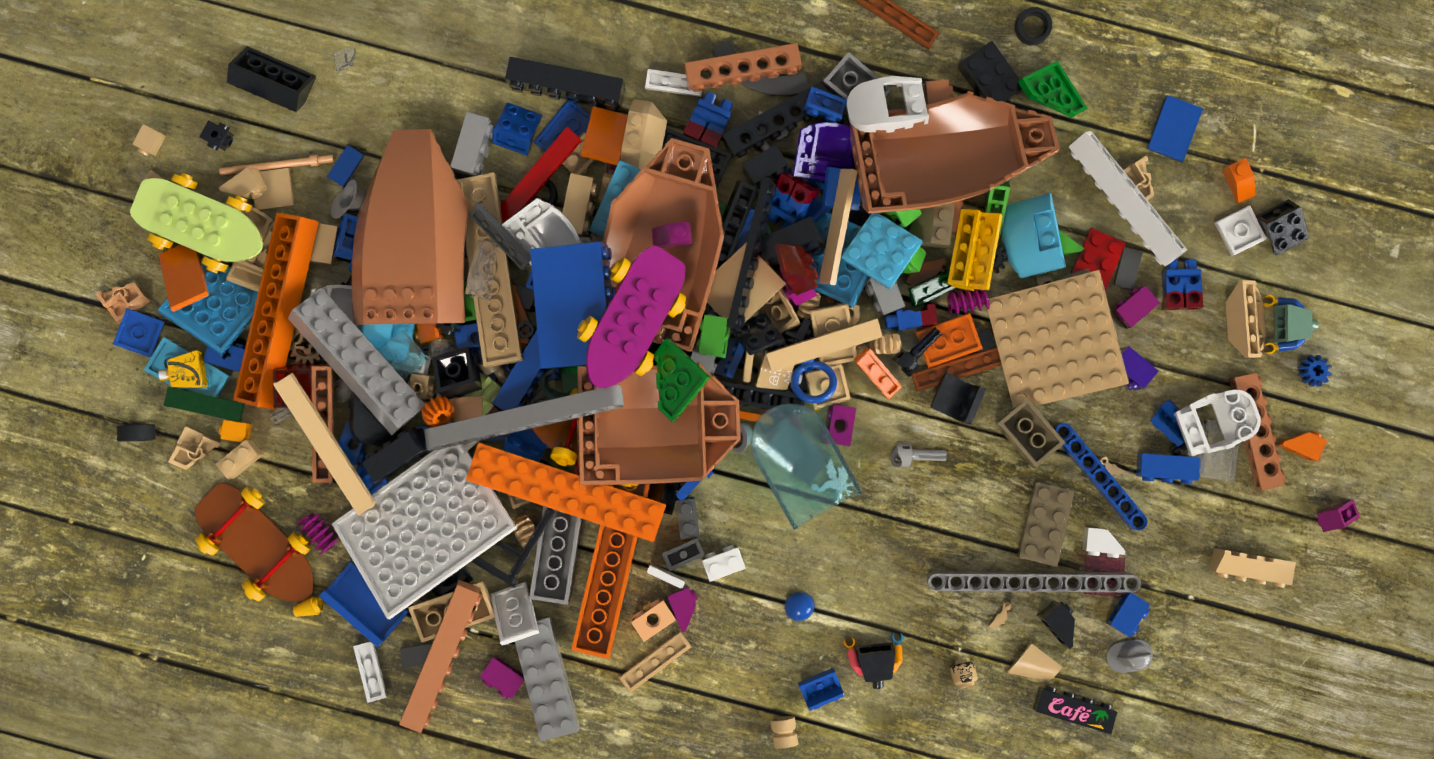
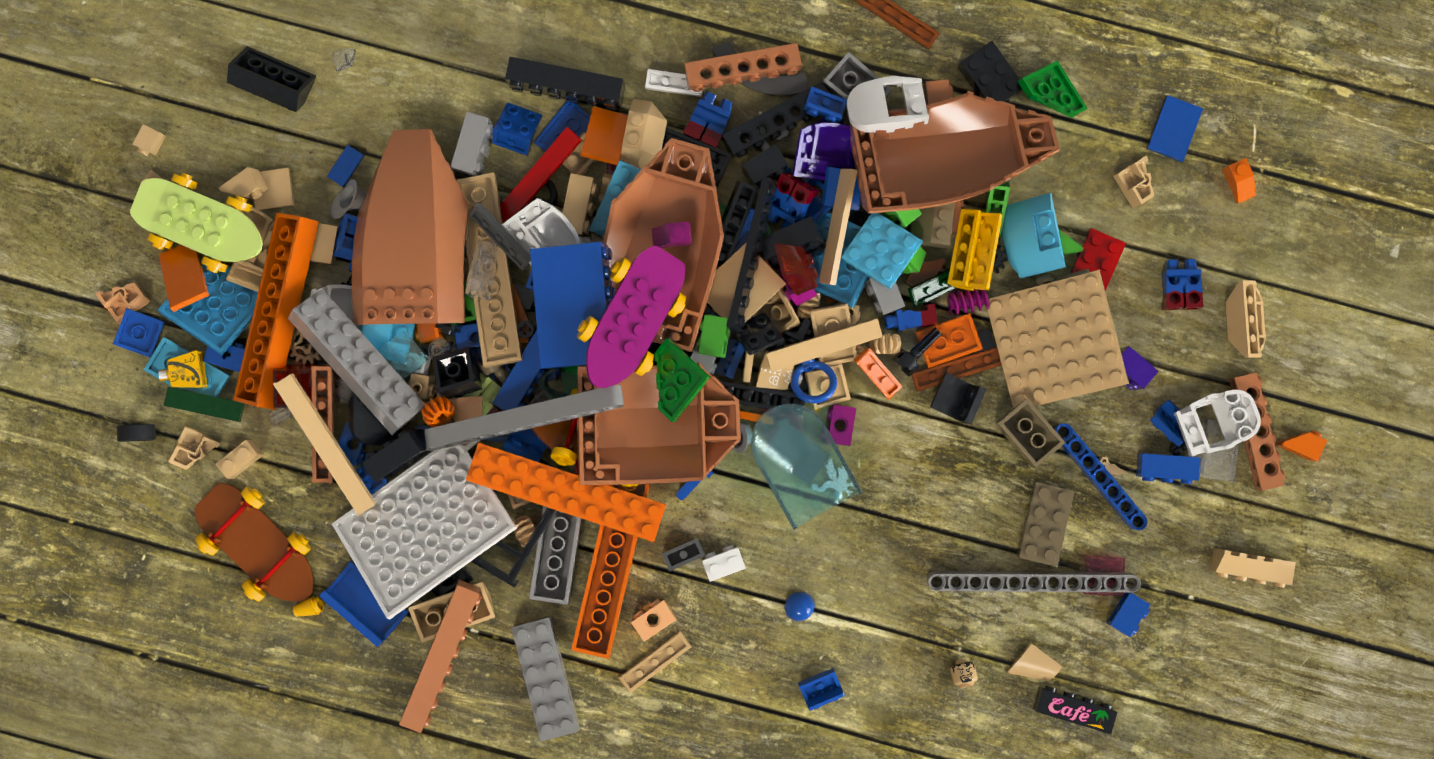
(217, 136): black brick -> none
(234, 430): light orange brick -> none
(313, 160): light nougat bar -> none
(318, 532): magenta piece -> none
(370, 671): white plate -> none
(414, 655): dark grey tile -> none
(502, 677): magenta brick -> none
(514, 613): white tile -> none
(665, 494): black panel -> none
(666, 575): white tile -> none
(683, 605): magenta slope -> none
(687, 518): dark grey brick -> none
(784, 732): tan wheel -> none
(876, 661): black torso -> none
(906, 454): light grey piece -> none
(1002, 616): tan piece -> none
(1043, 15): black tyre -> none
(1059, 621): black slope -> none
(1101, 540): white slope -> none
(1127, 198): white brick -> none
(1128, 269): dark grey tile -> none
(1129, 656): light grey piece -> none
(1135, 307): magenta brick -> none
(1240, 230): white tile -> none
(1284, 226): black bracket -> none
(1291, 322): sand green torso -> none
(1309, 375): blue gear -> none
(1338, 516): magenta slope -> none

